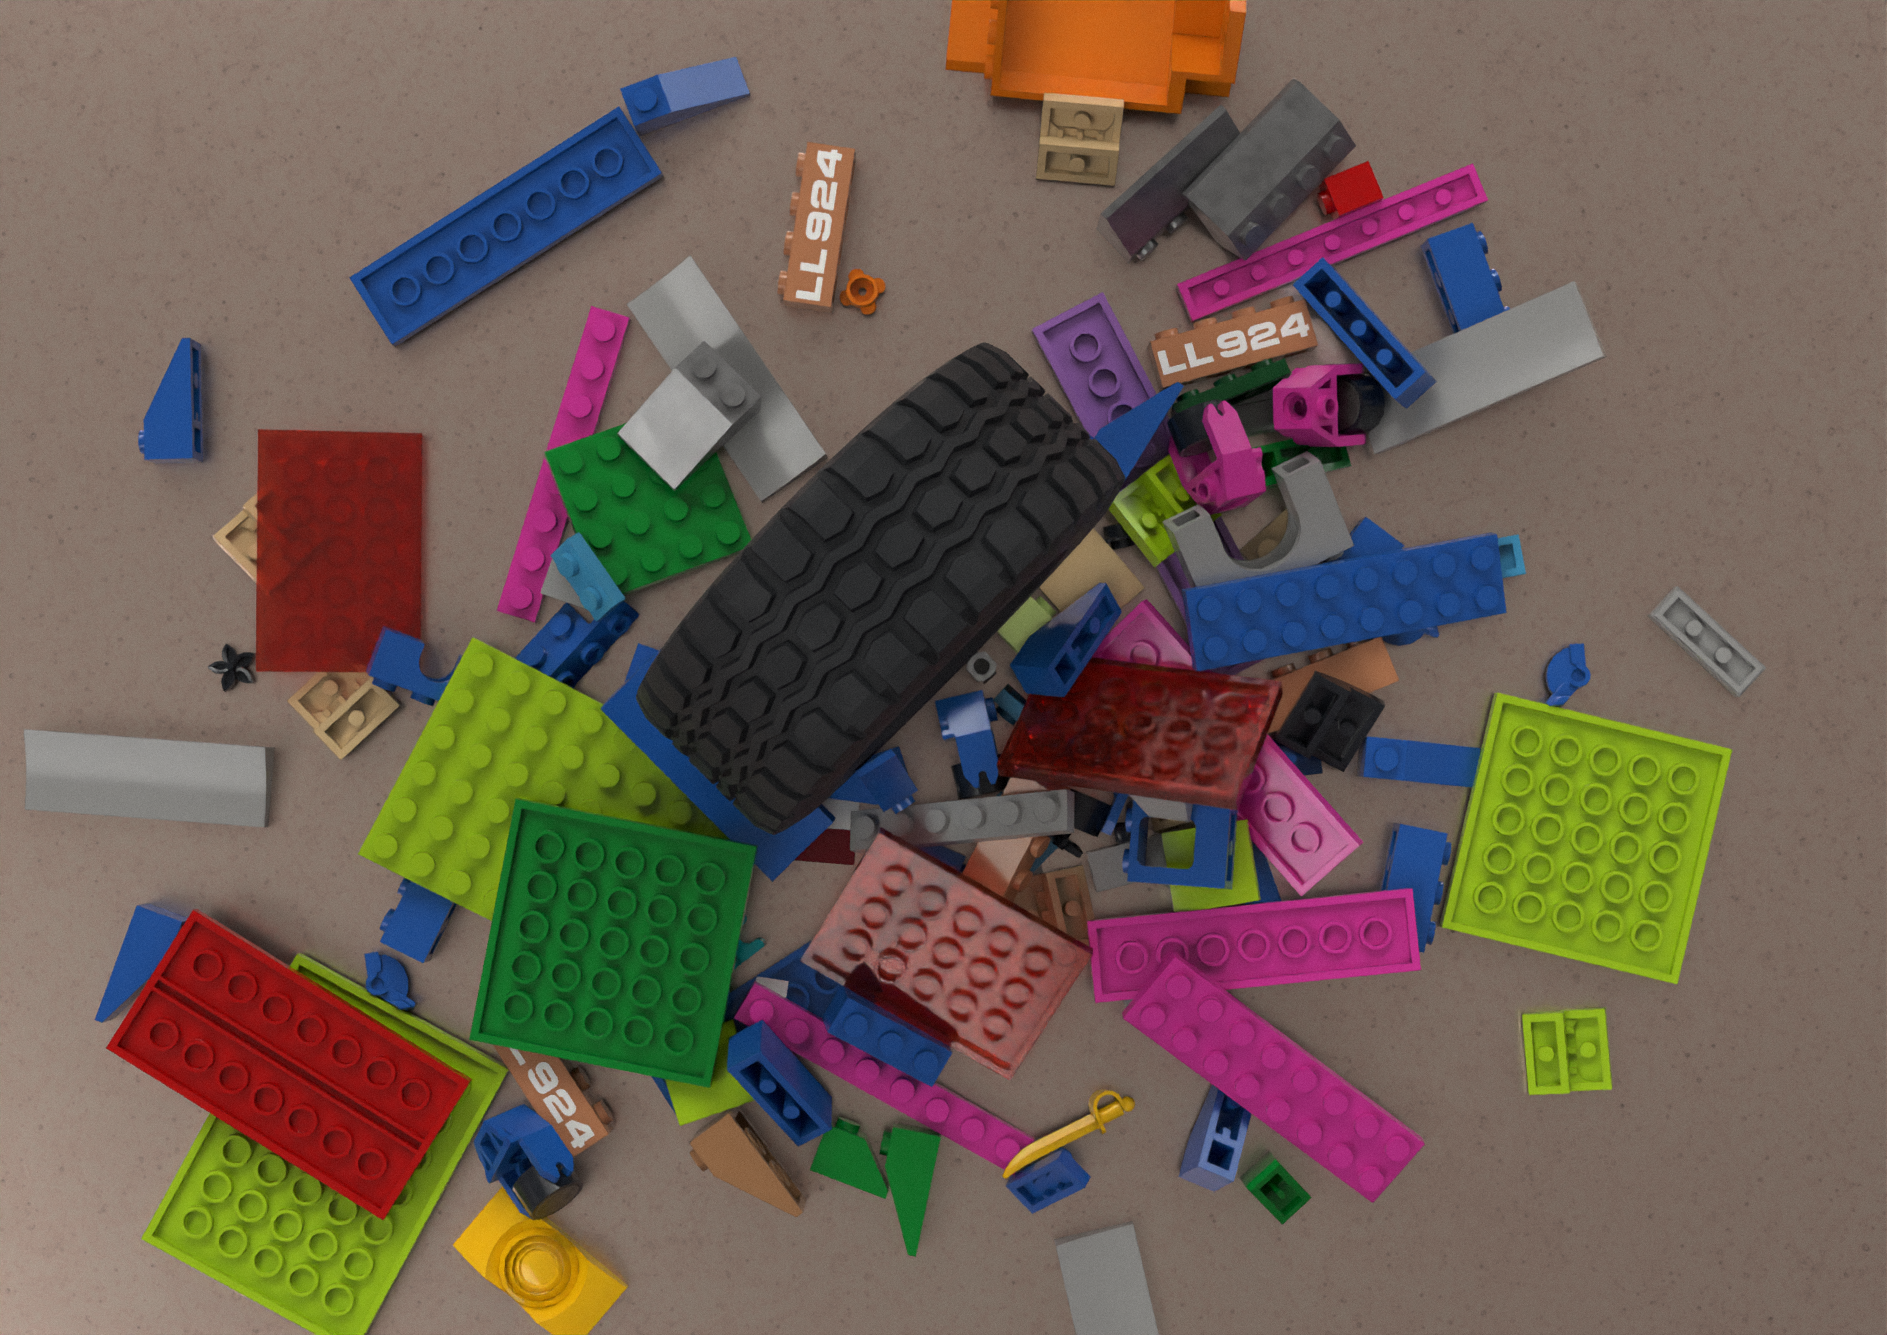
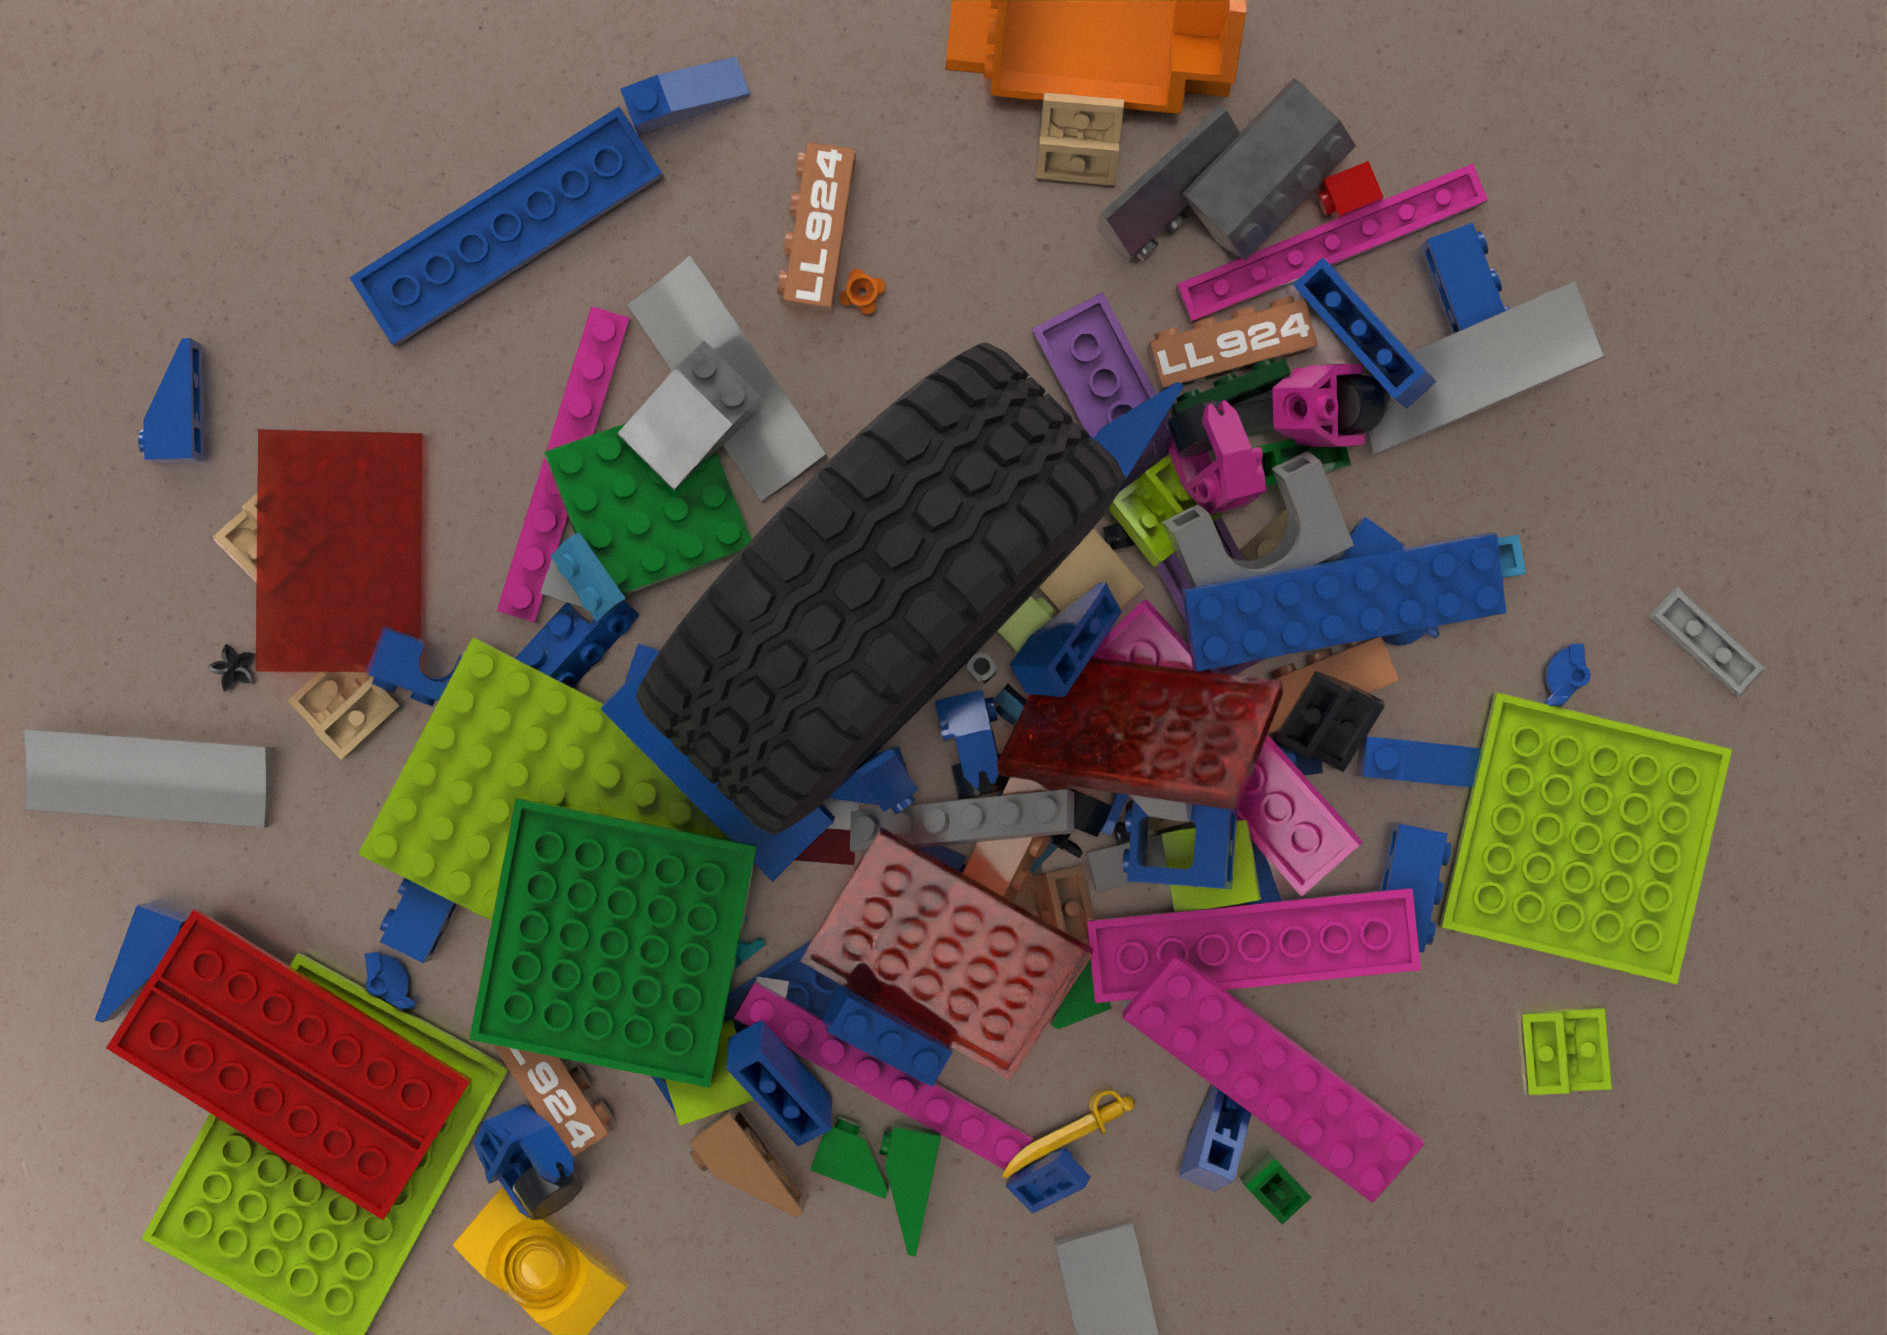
(1079, 1002): none -> green slope

